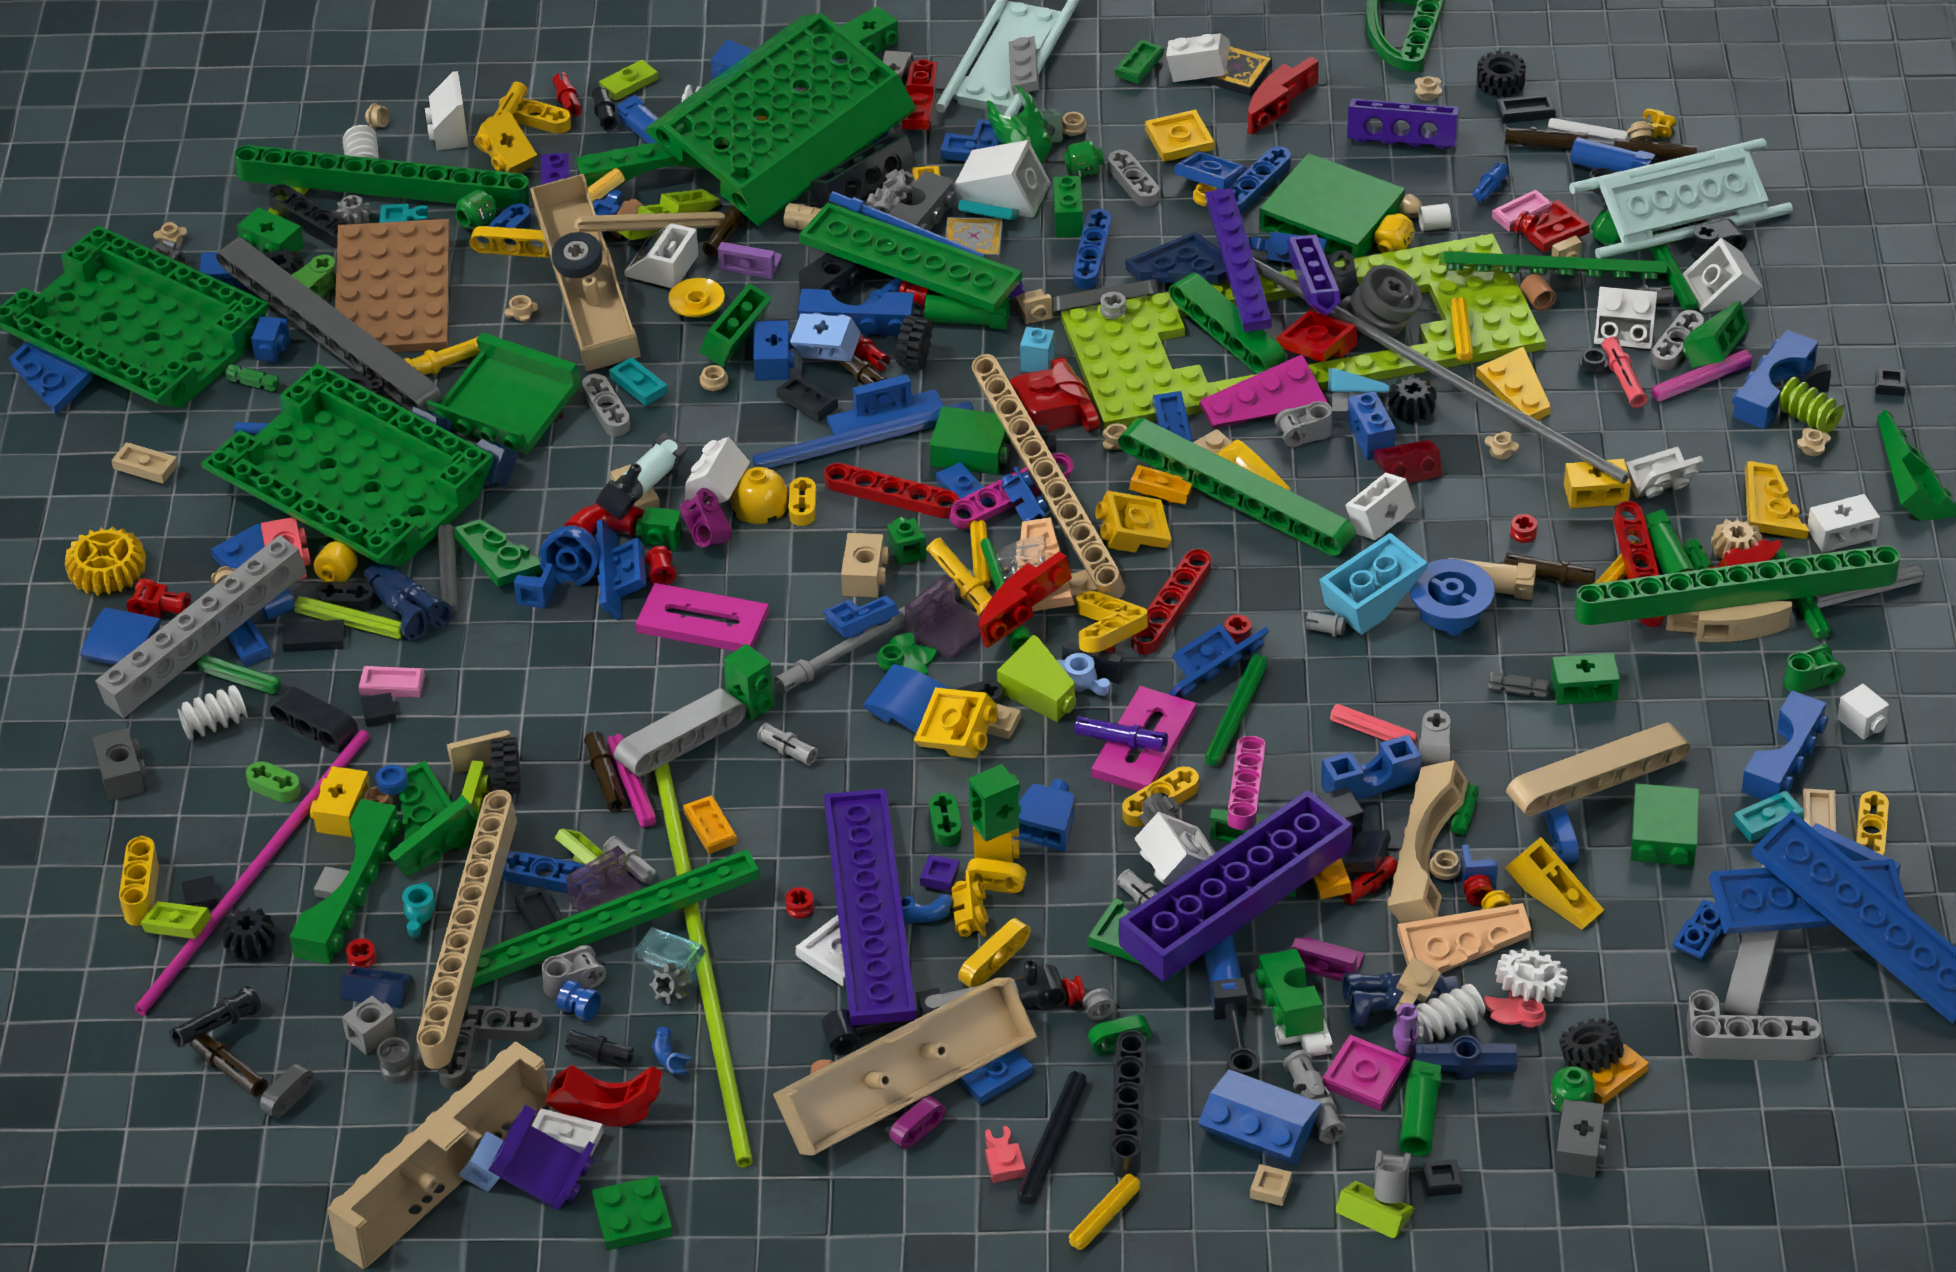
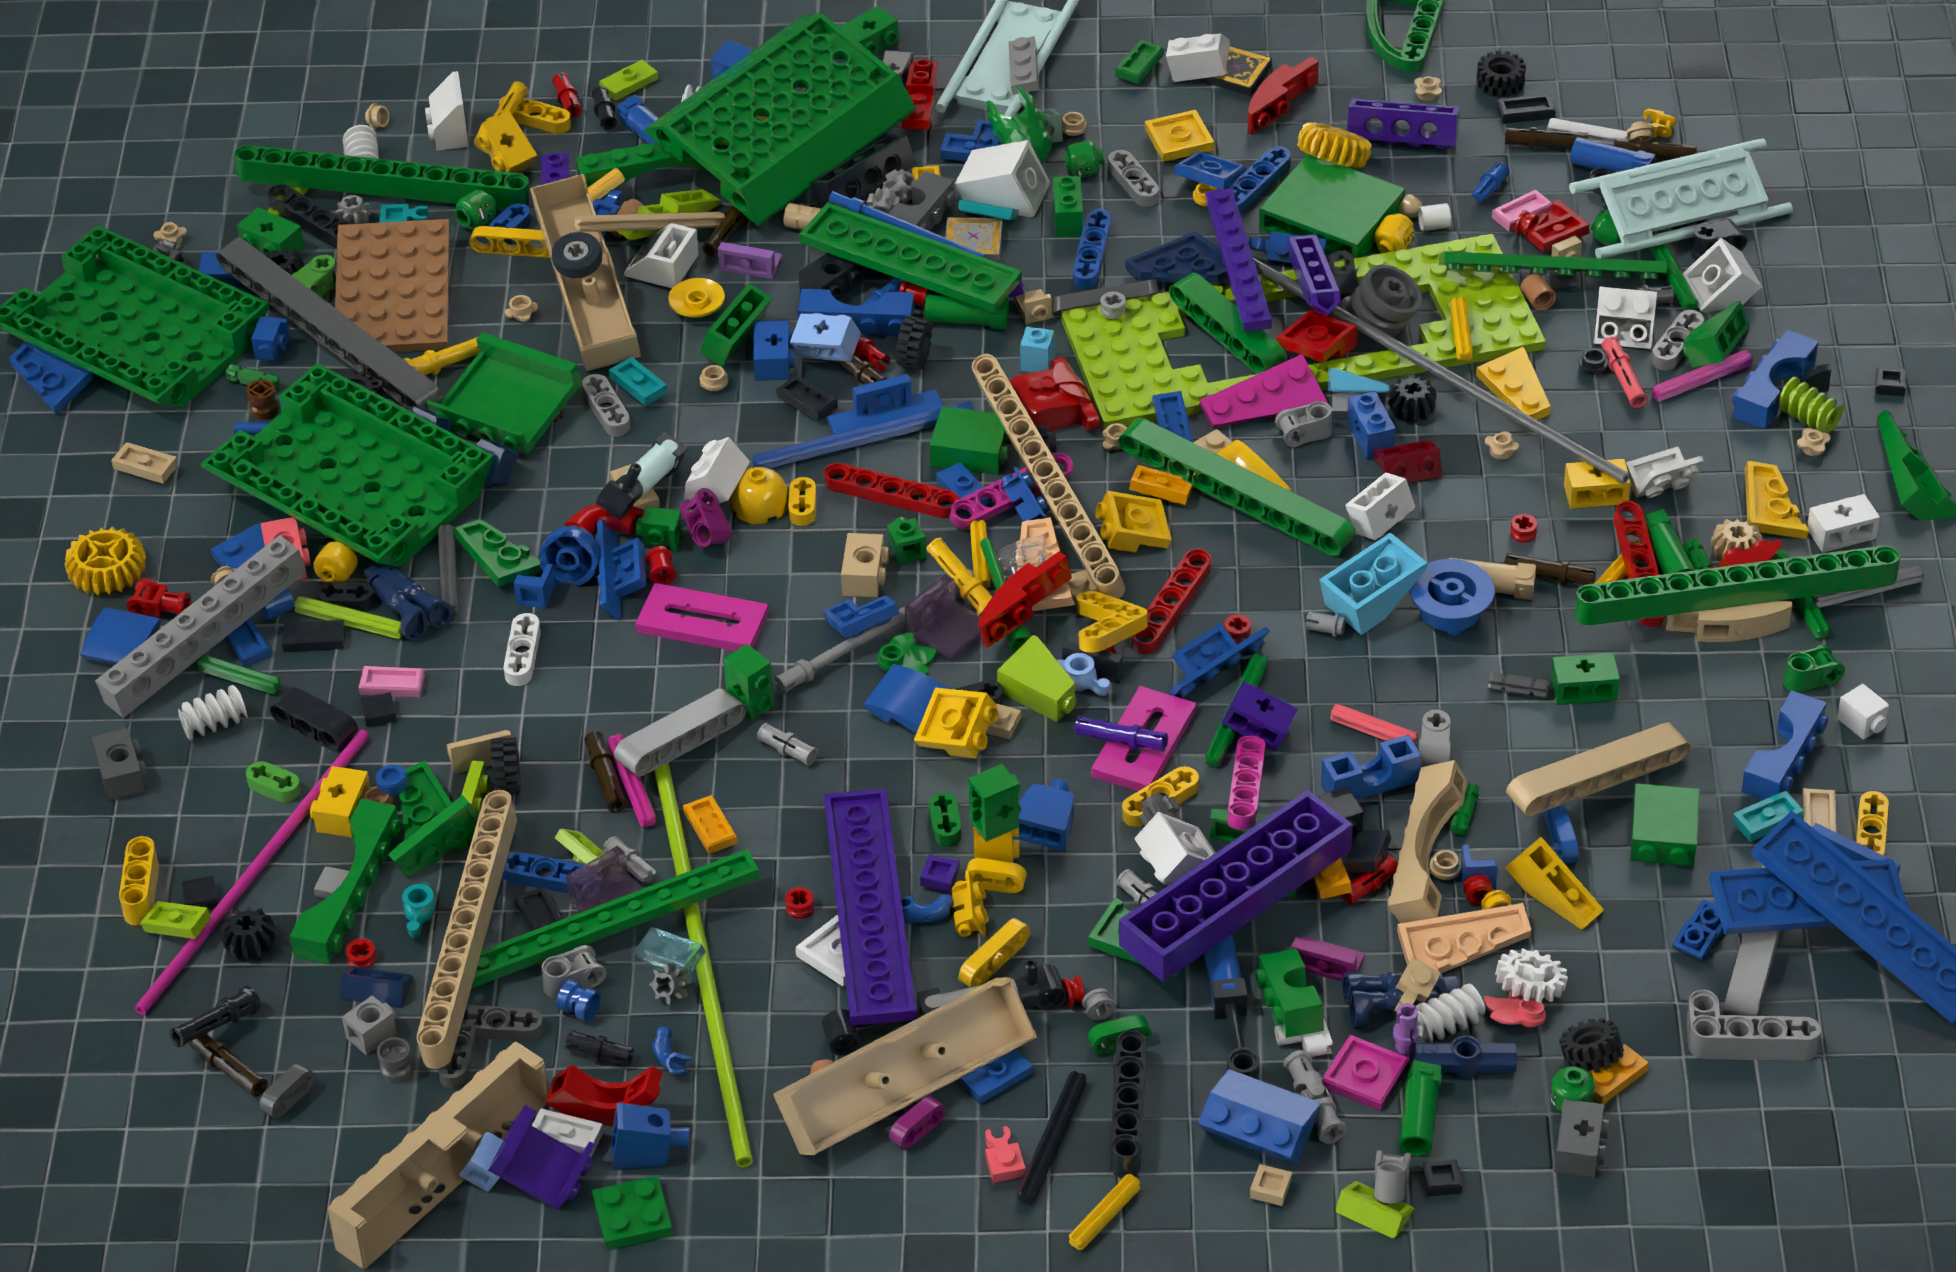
(262, 399): none -> reddish brown wheel
(527, 658): none -> white beam
(644, 1136): none -> blue torso
(1259, 715): none -> dark purple brick
(1334, 145): none -> yellow gear

